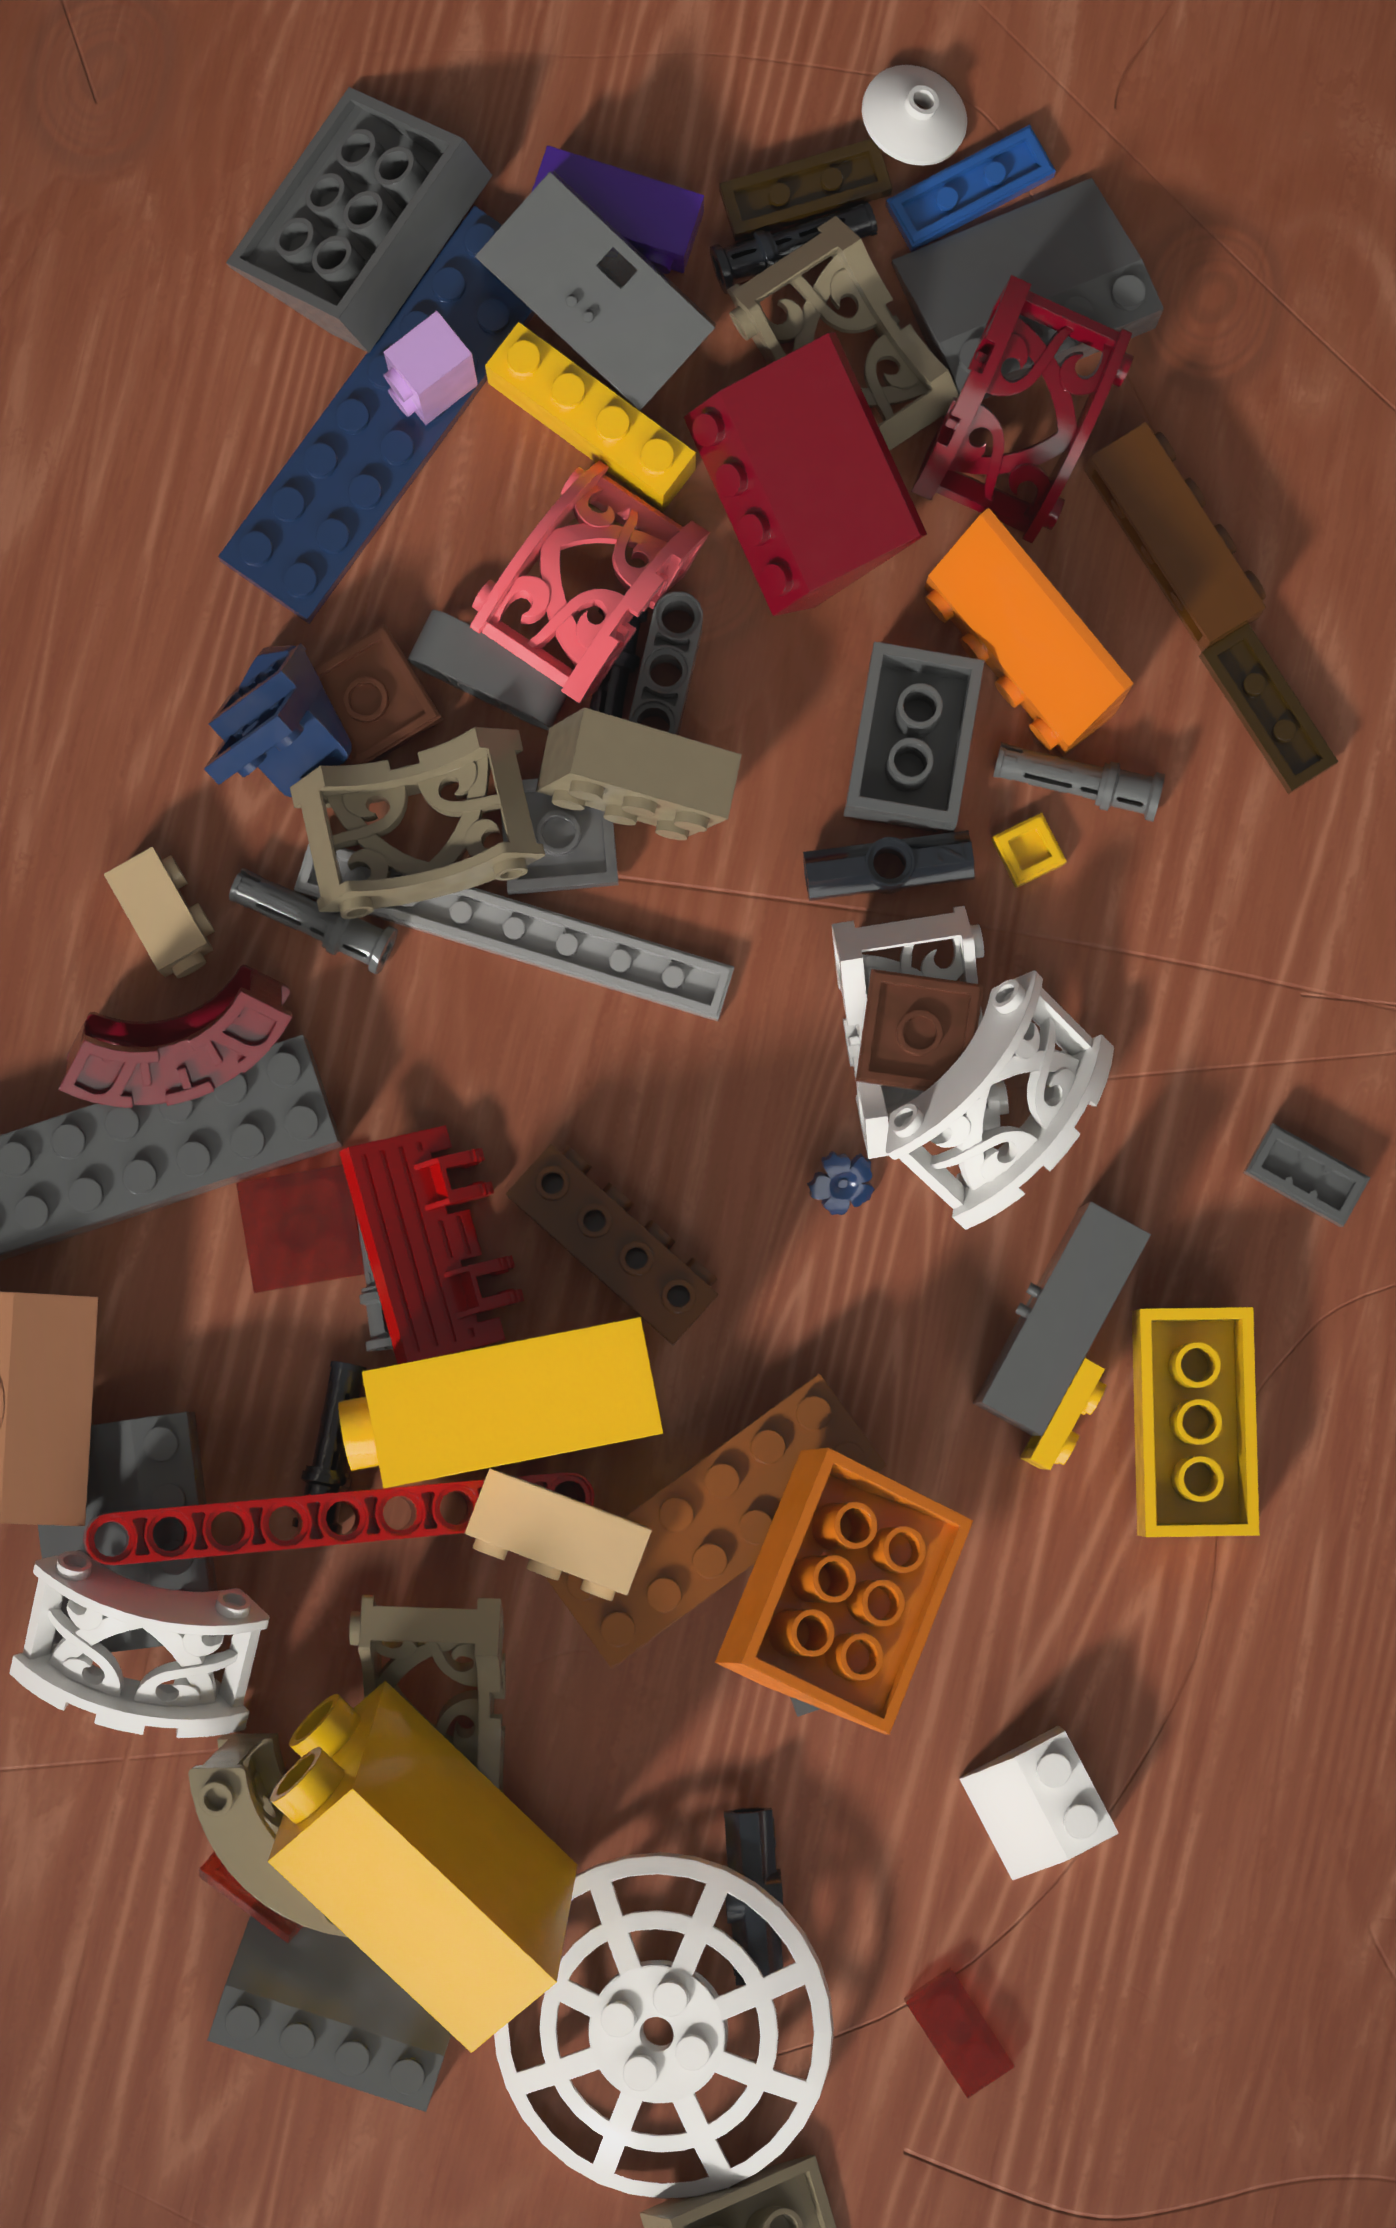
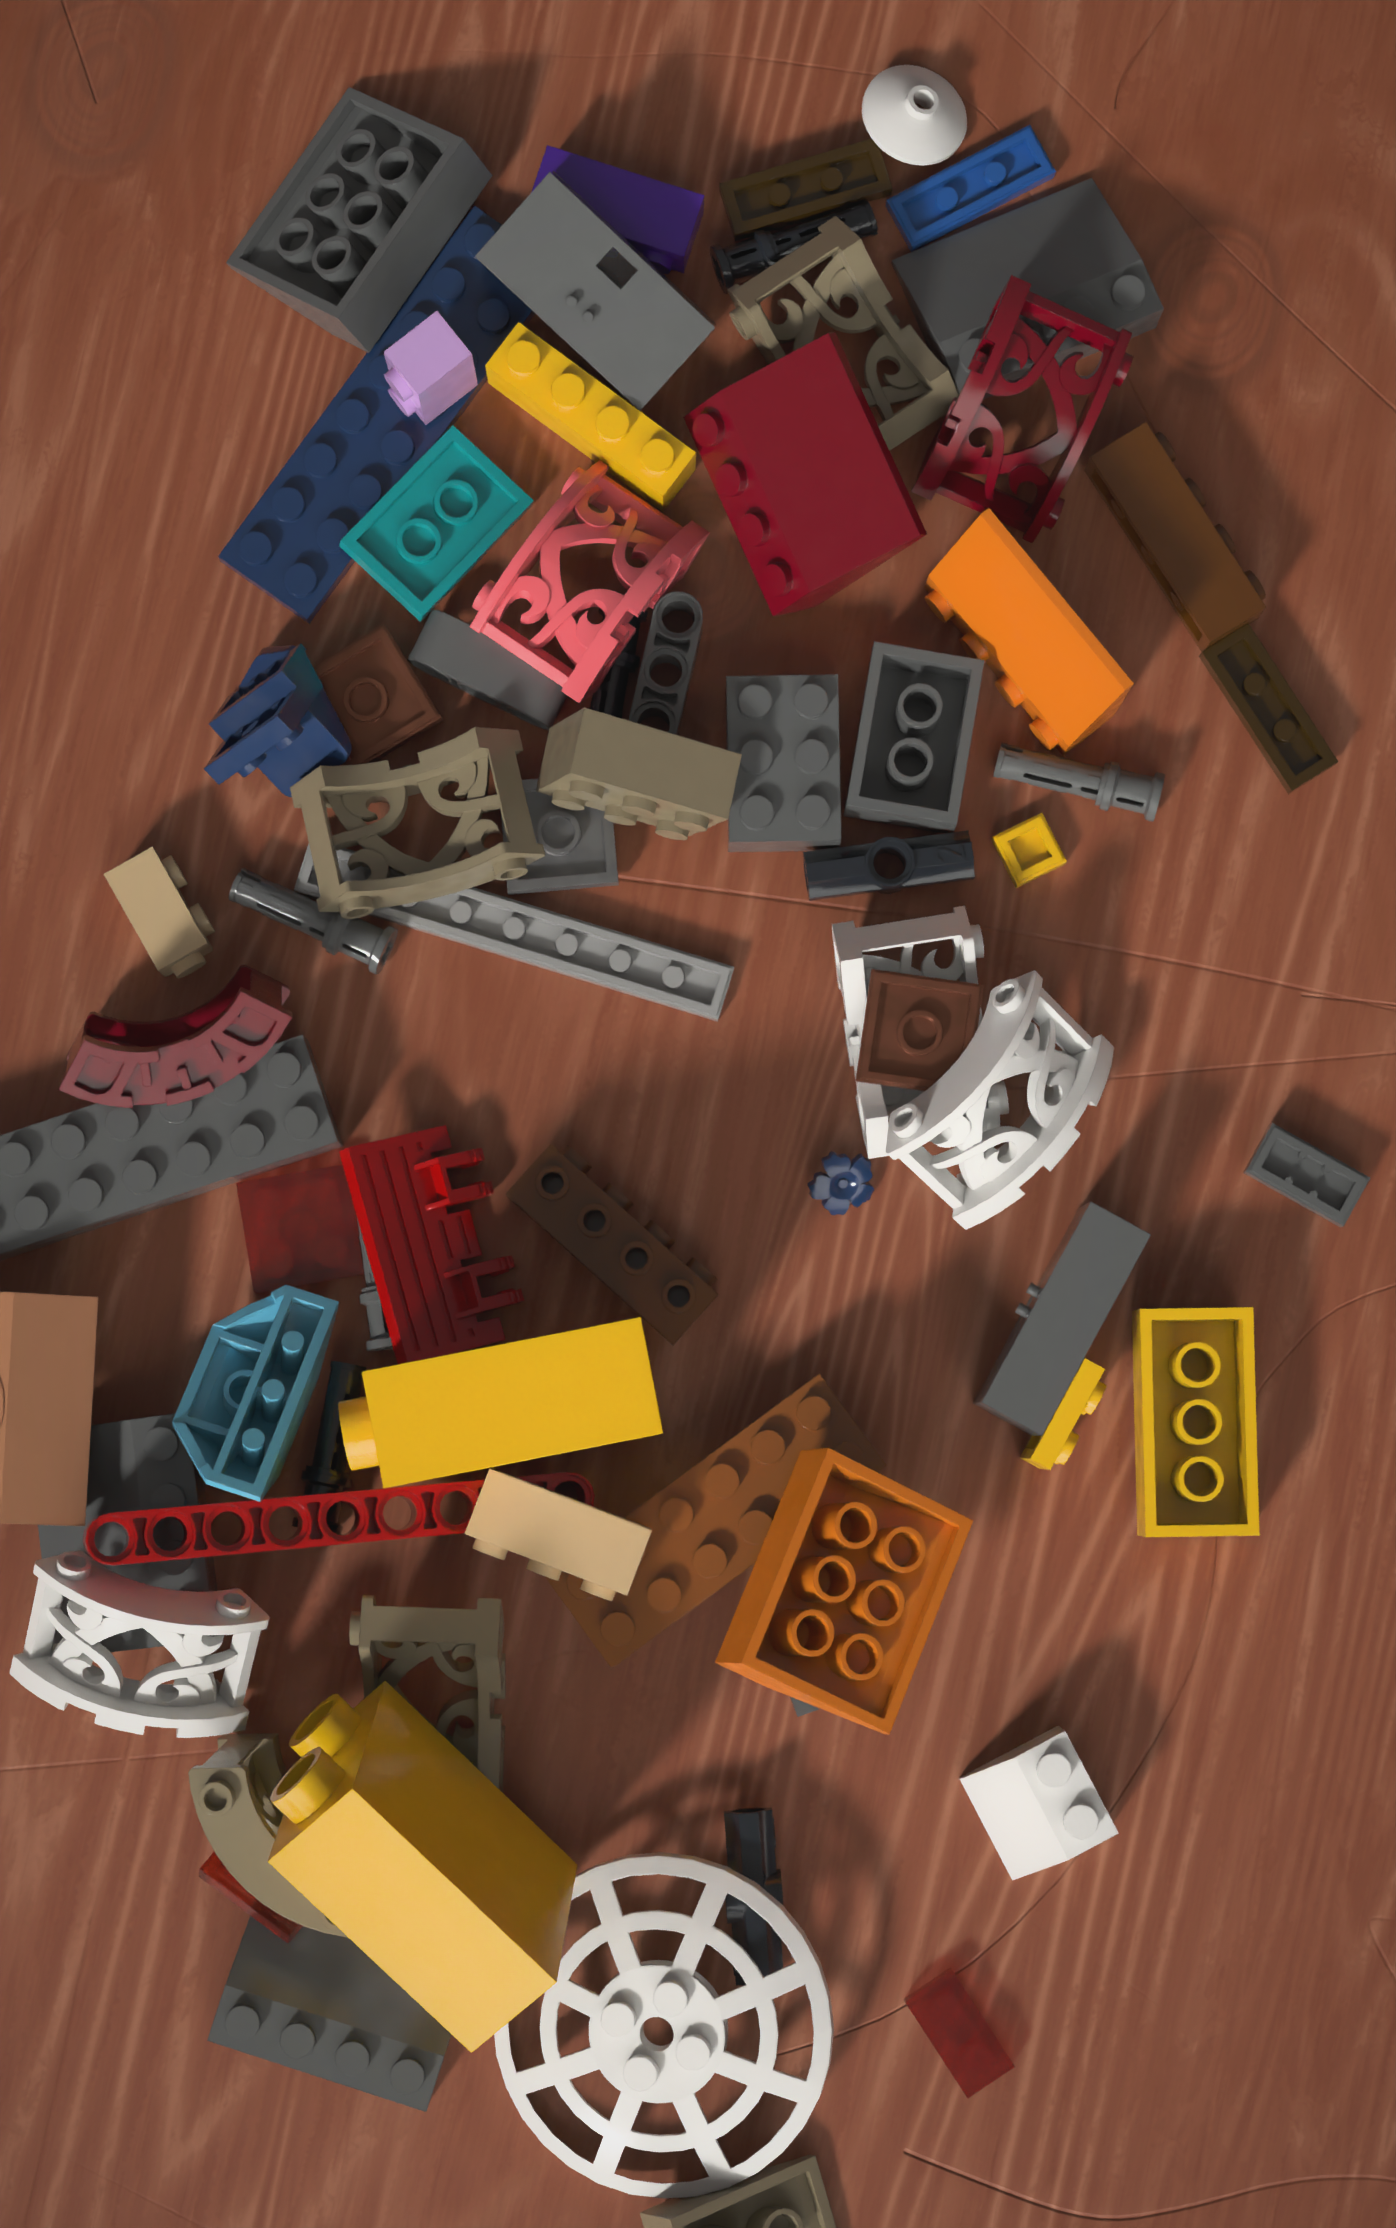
(254, 1389): none -> medium azure wedge
(436, 523): none -> teal plate
(788, 762): none -> dark grey brick

